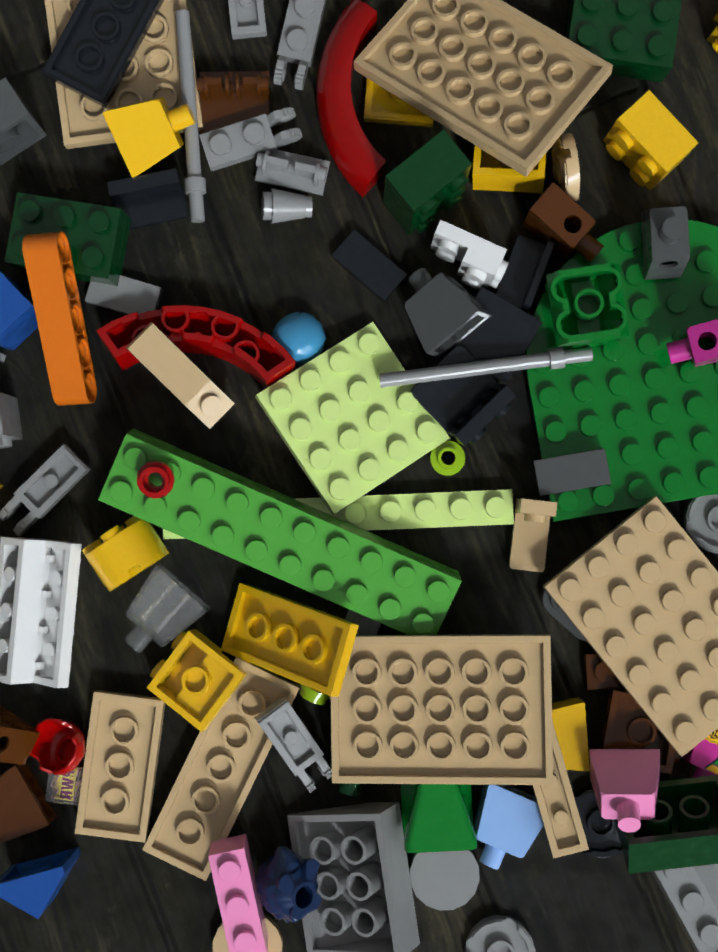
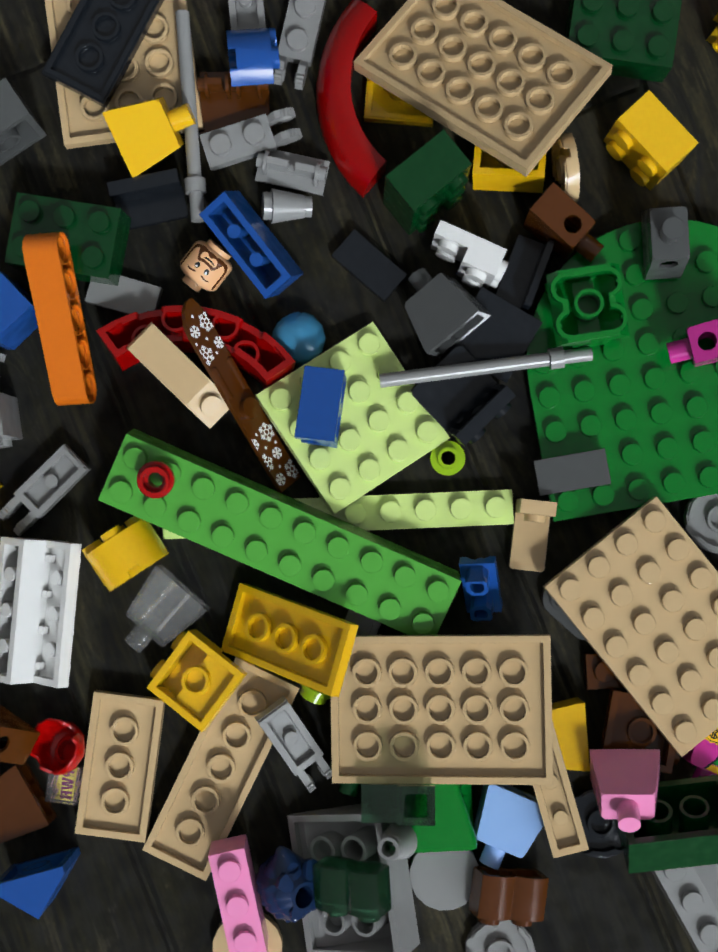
(205, 266): none -> light nougat head
(238, 396): none -> reddish brown piece
(251, 243): none -> blue brick
(252, 56): none -> blue cylinder
(320, 406): none -> blue hinge
(352, 888): none -> clear green brick
(398, 804): none -> clear green brick
(402, 837): none -> light grey cone
(481, 587): none -> blue hips
(508, 895): none -> reddish brown brick

